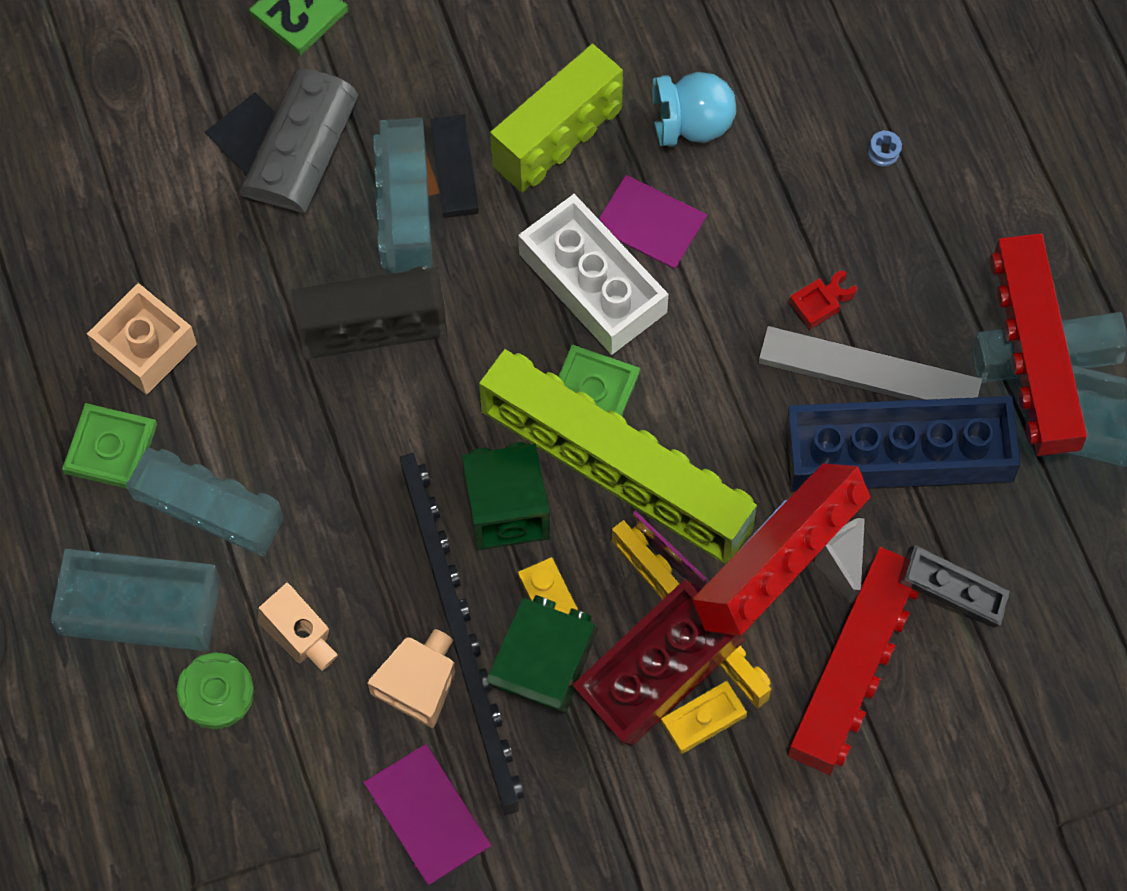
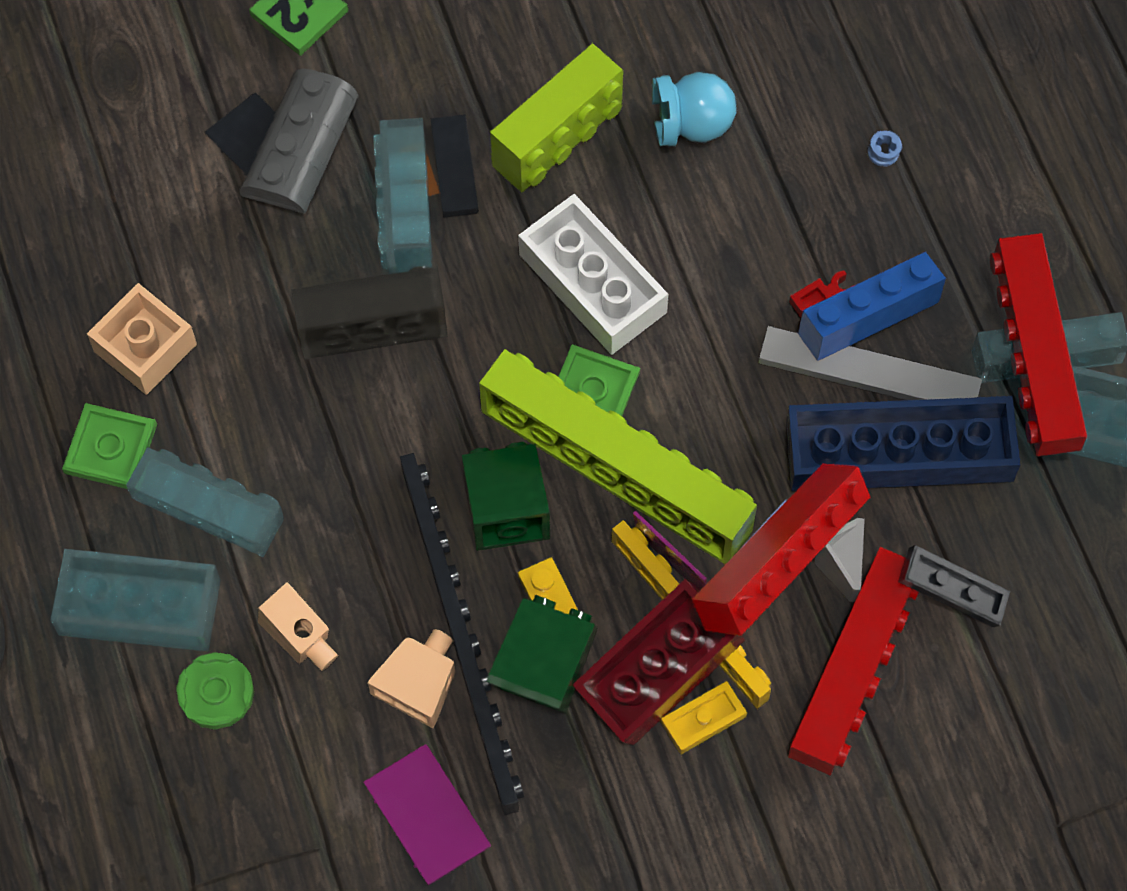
(651, 221): magenta window -> none
(871, 306): none -> blue brick

